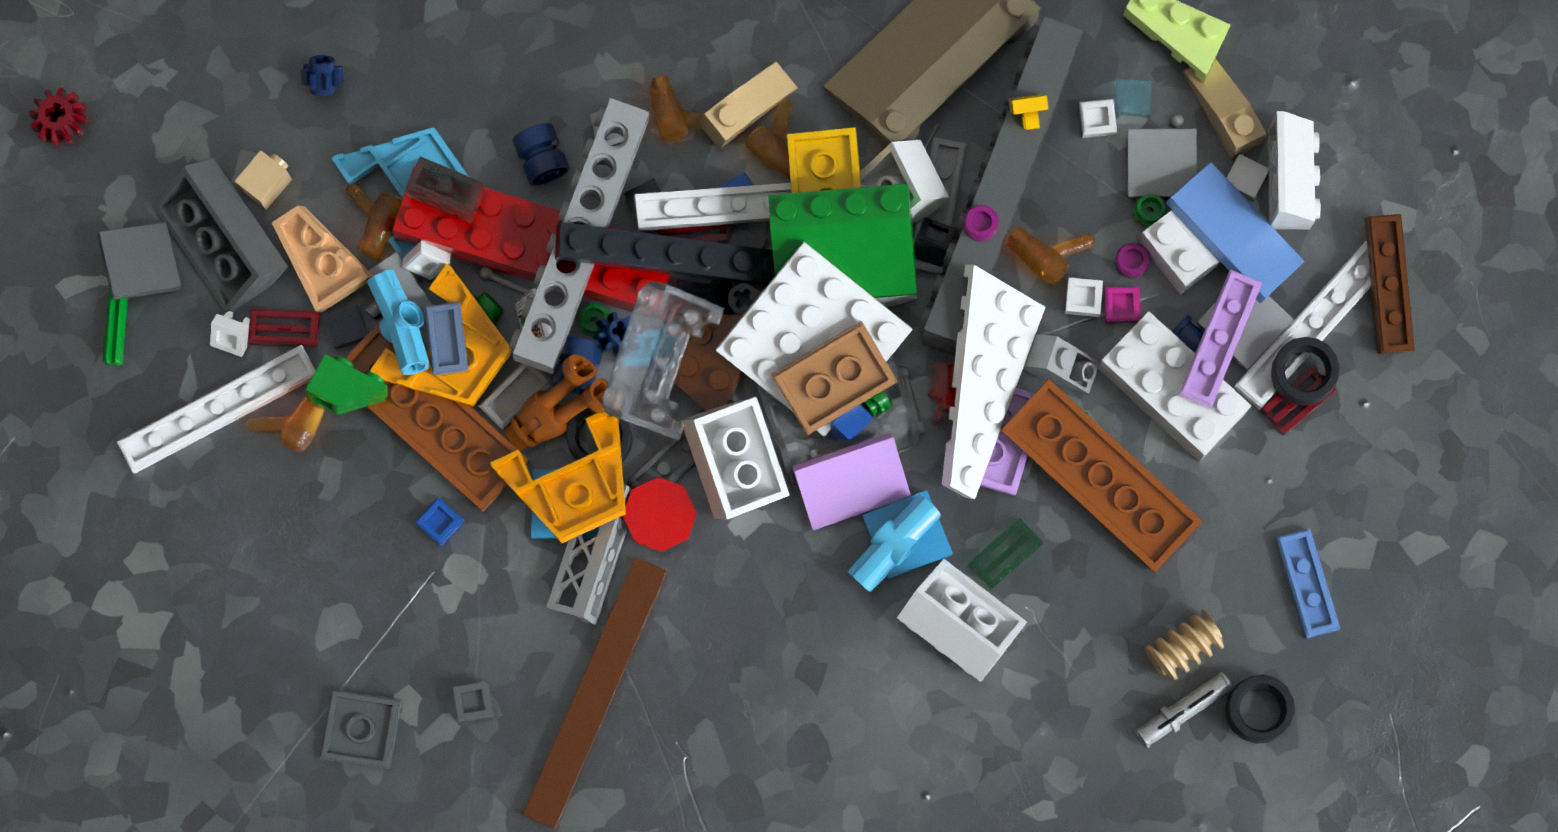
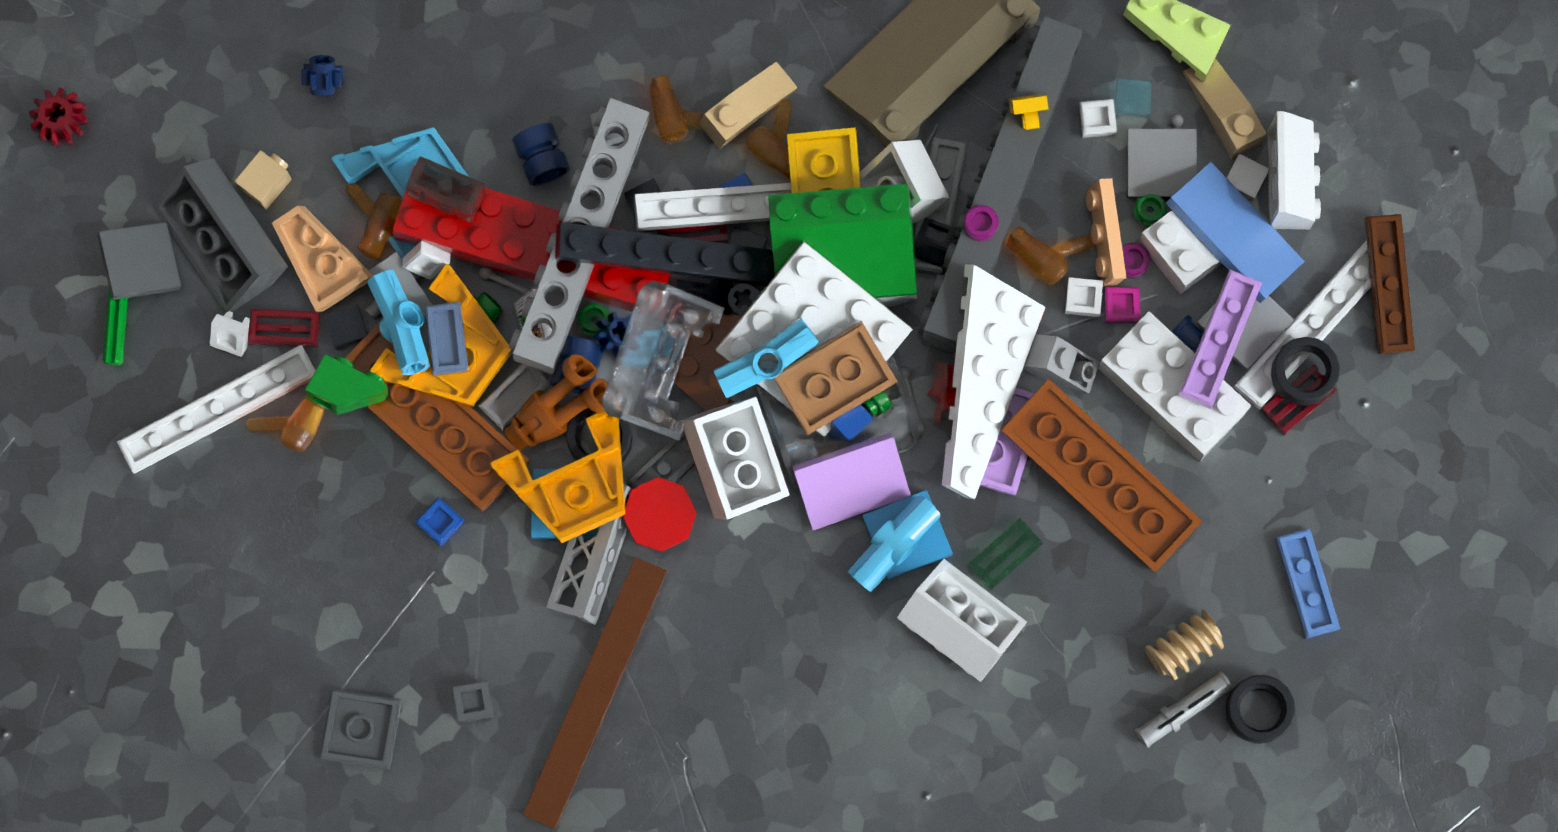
(786, 346): none -> medium azure piece
(1106, 232): none -> light nougat plate

